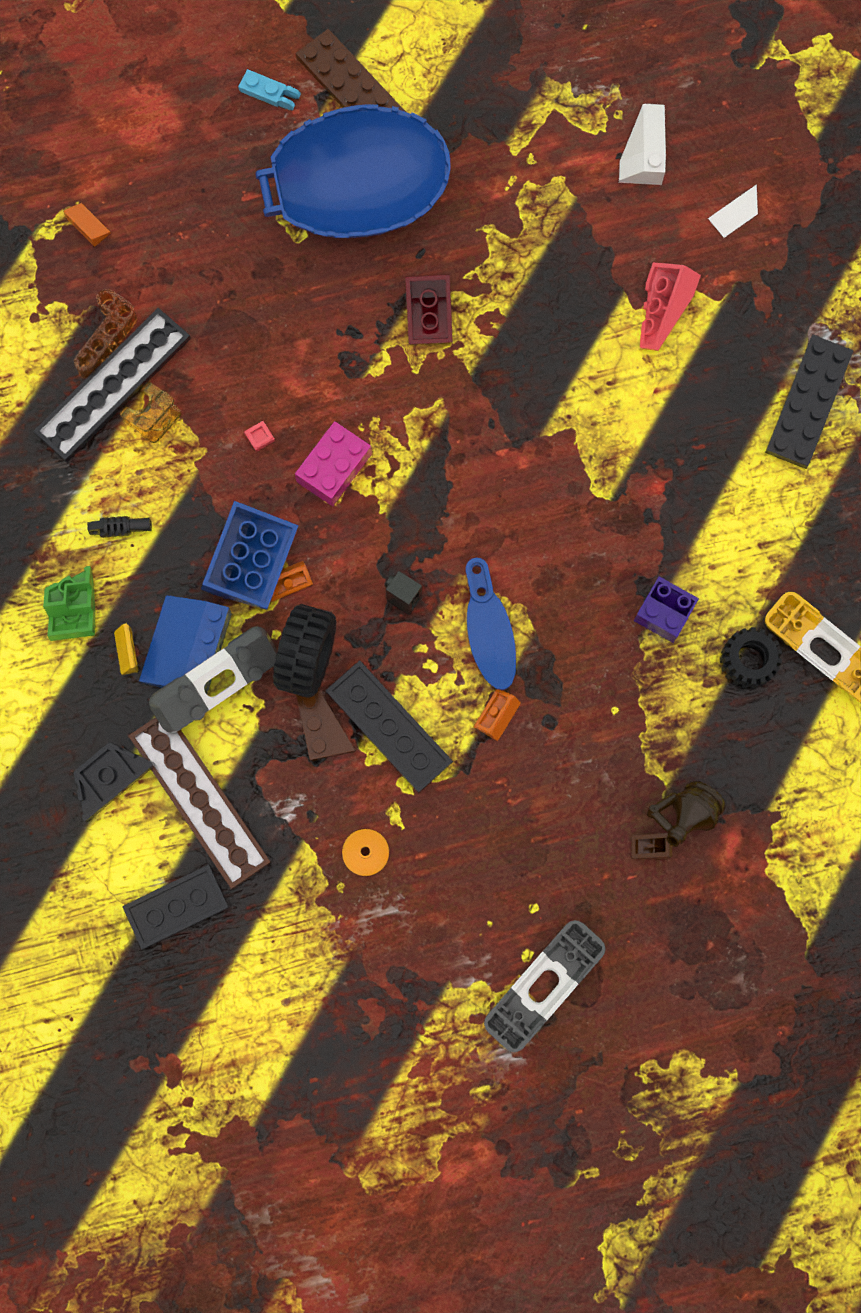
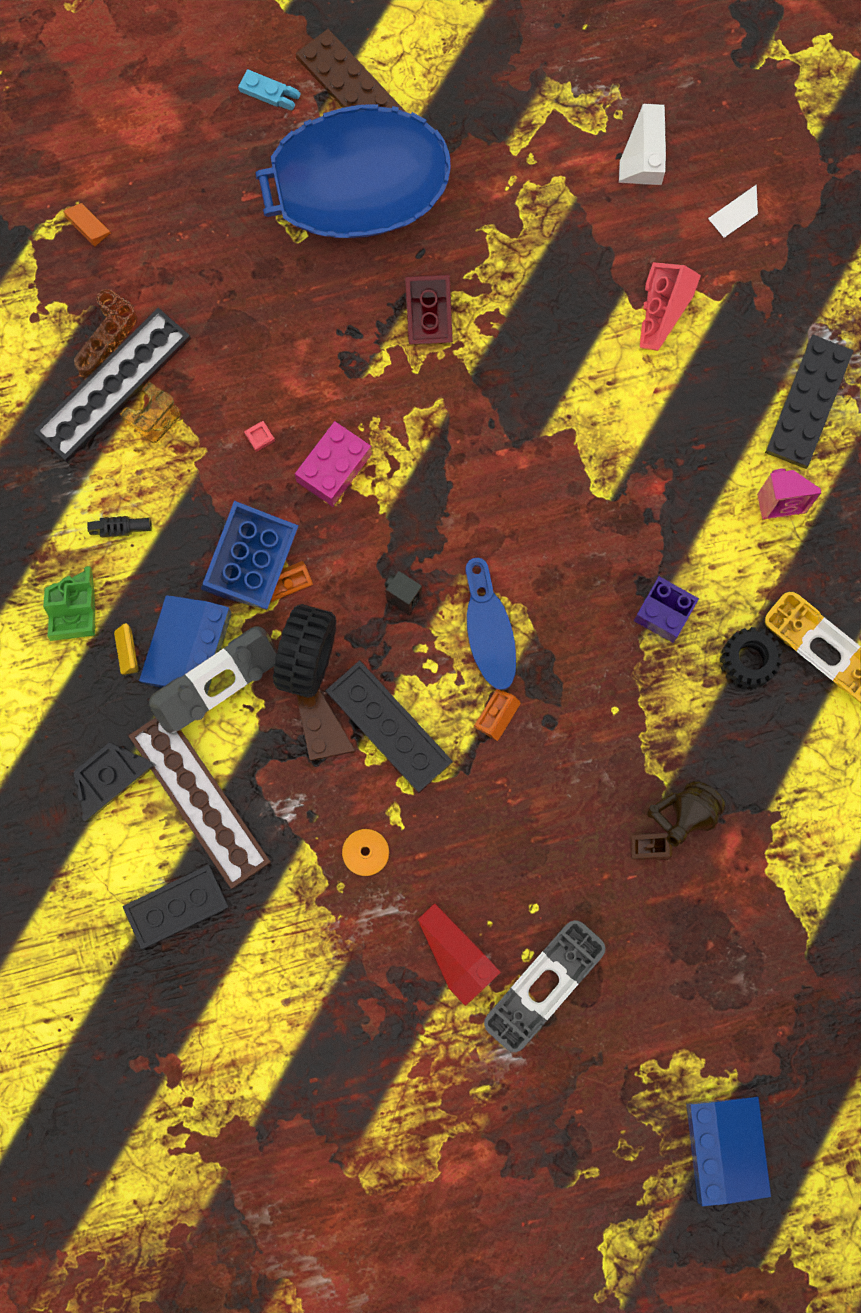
(459, 959): none -> red wedge
(728, 1151): none -> blue slope
(786, 494): none -> dark pink slope

